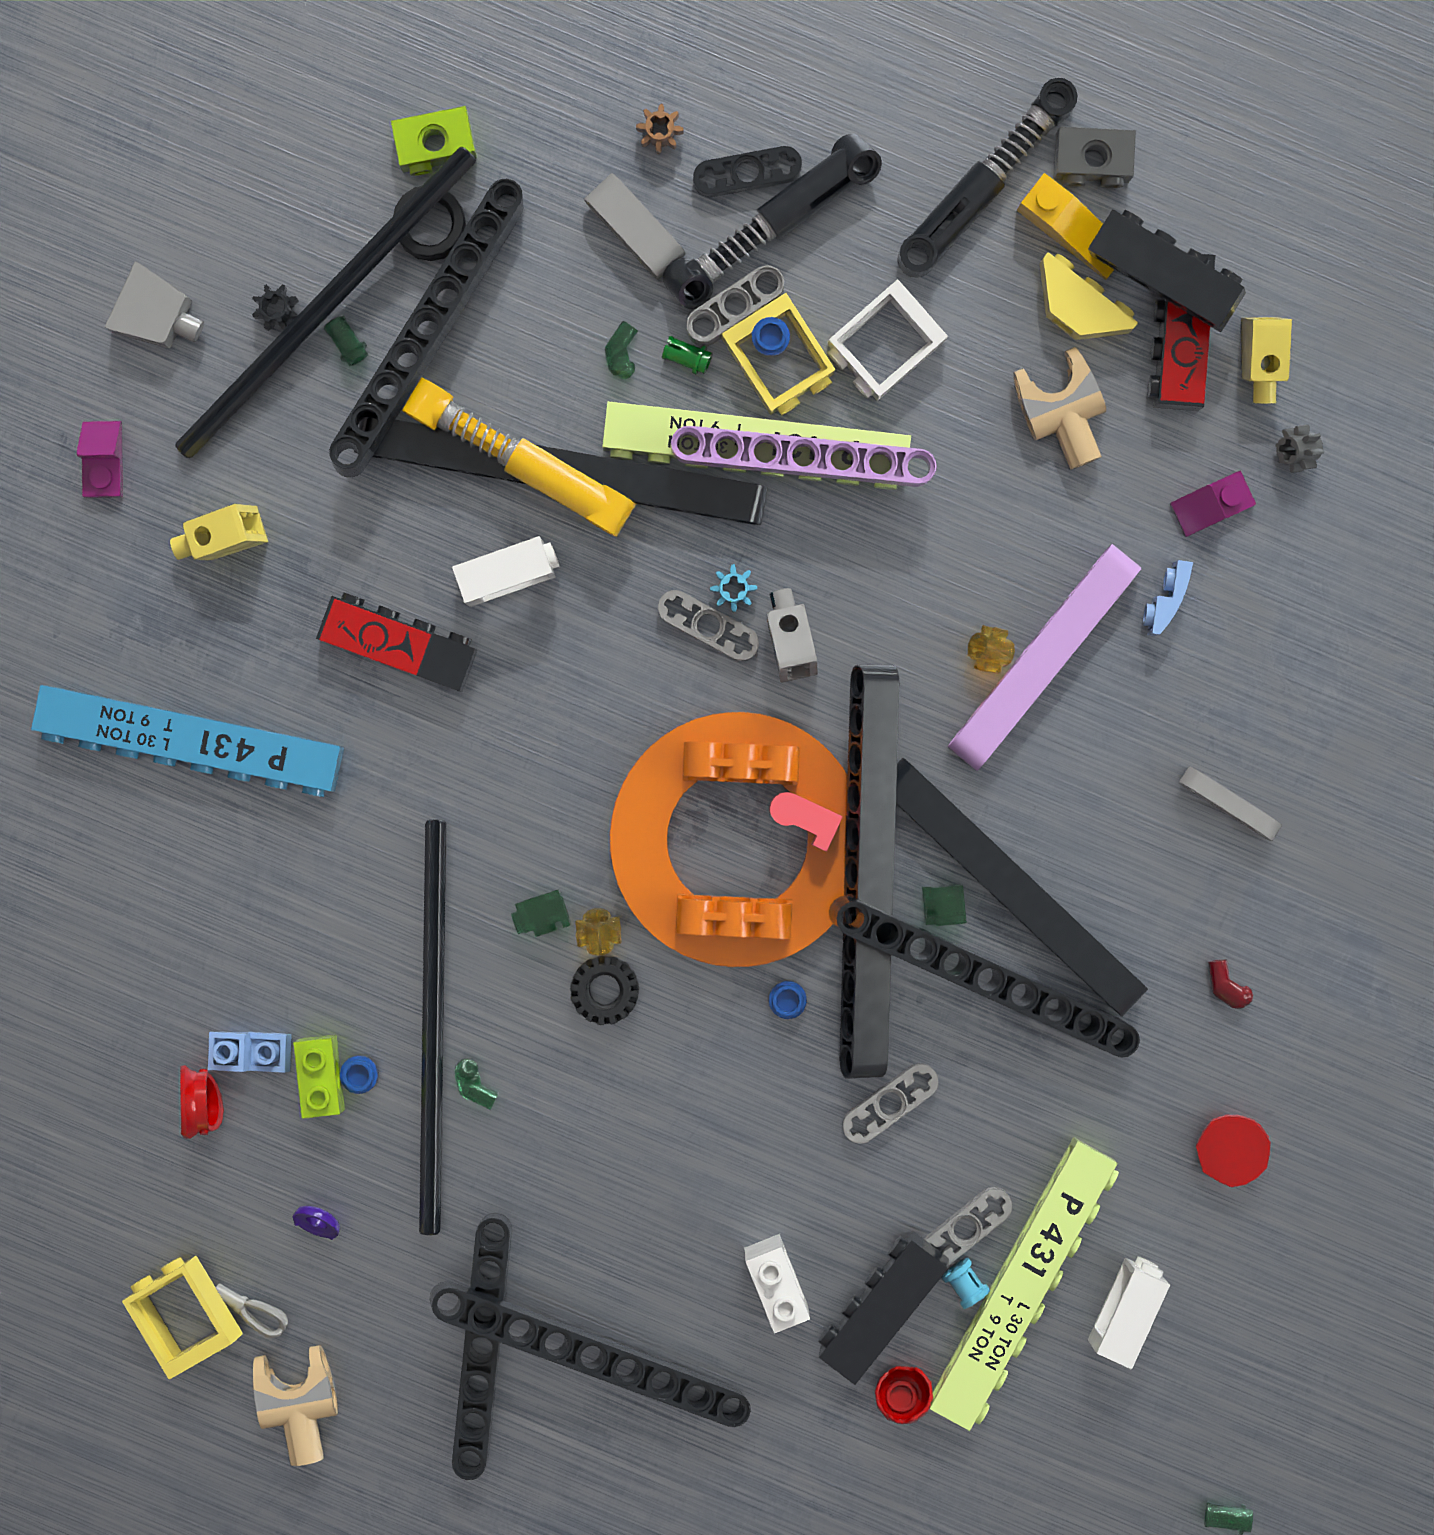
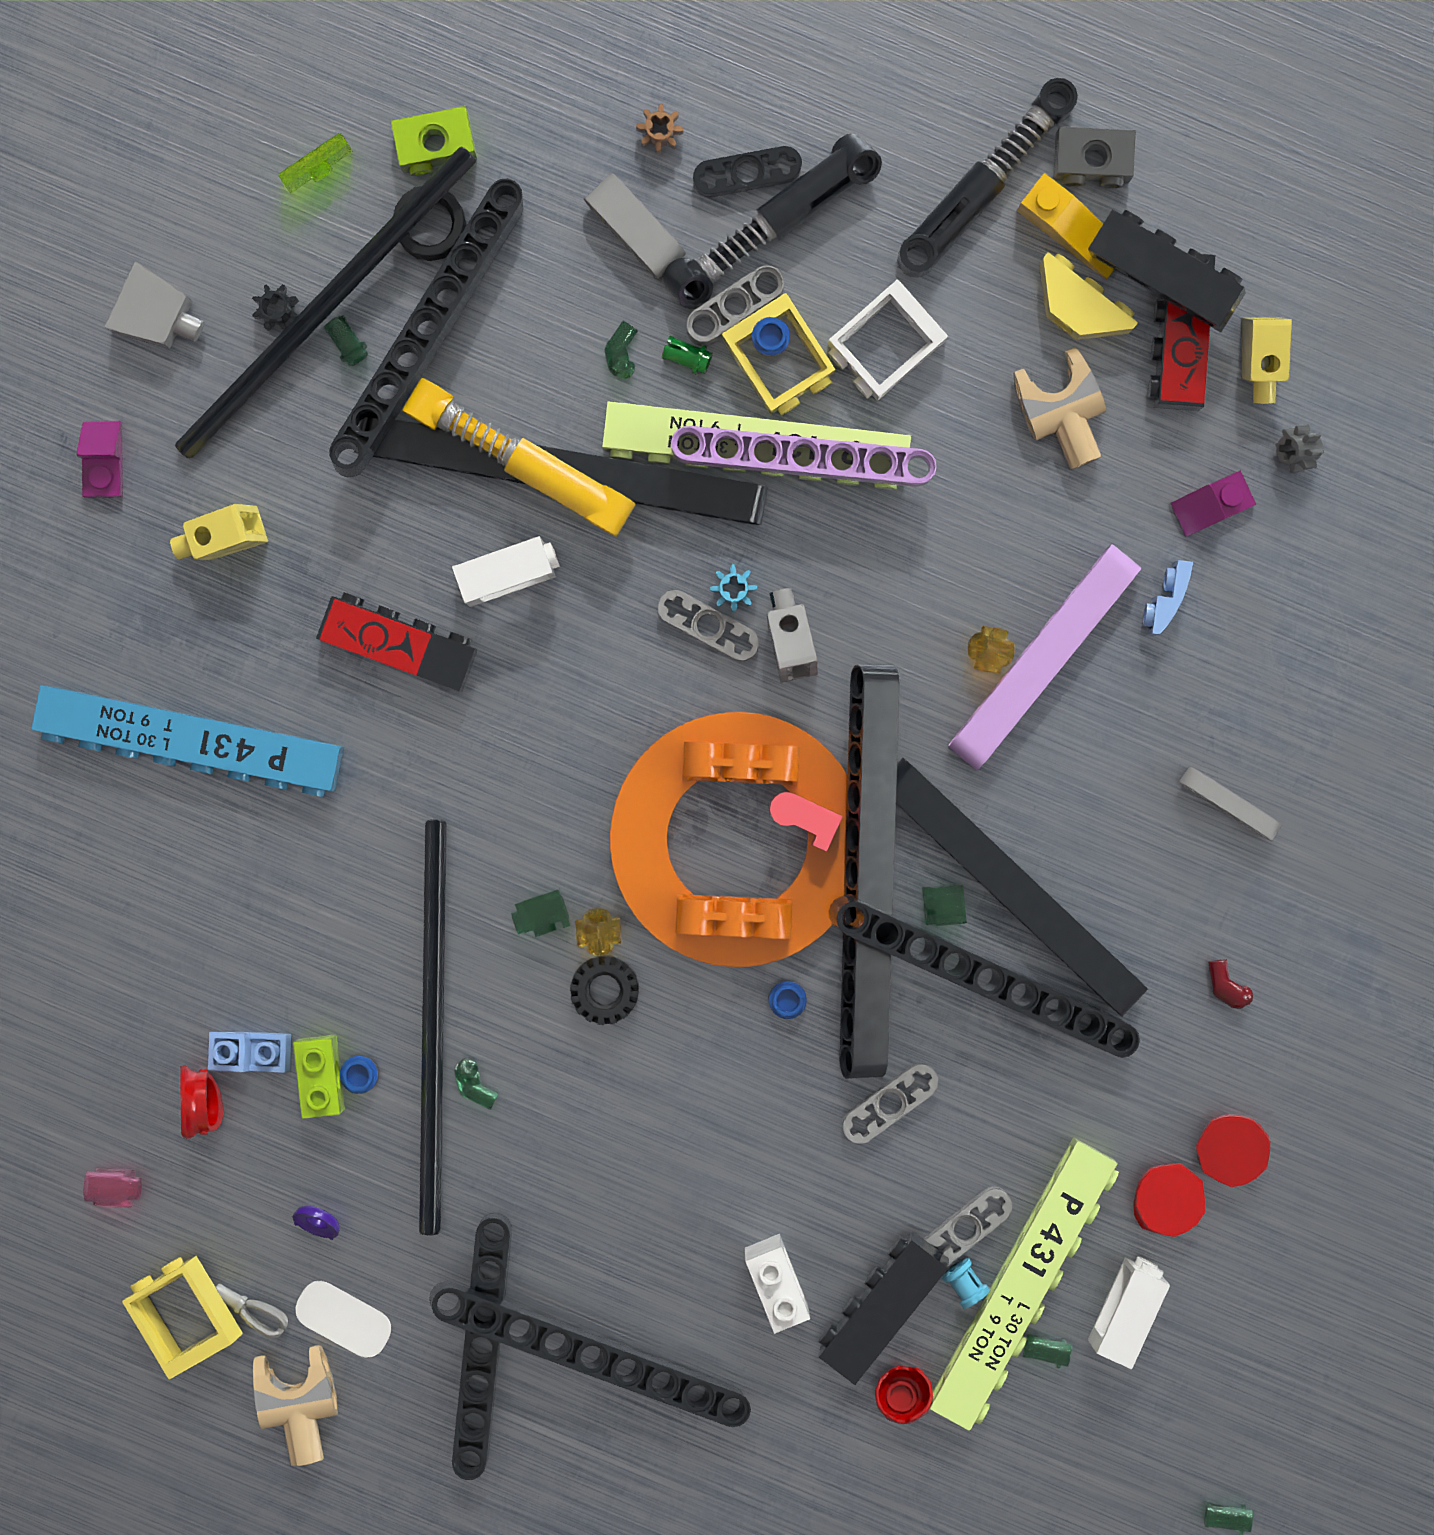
(112, 1187): none -> clear pink brick
(315, 164): none -> clear neon green plate
(343, 1319): none -> white sticker
(1048, 1350): none -> clear green pin
(1169, 1200): none -> red hat

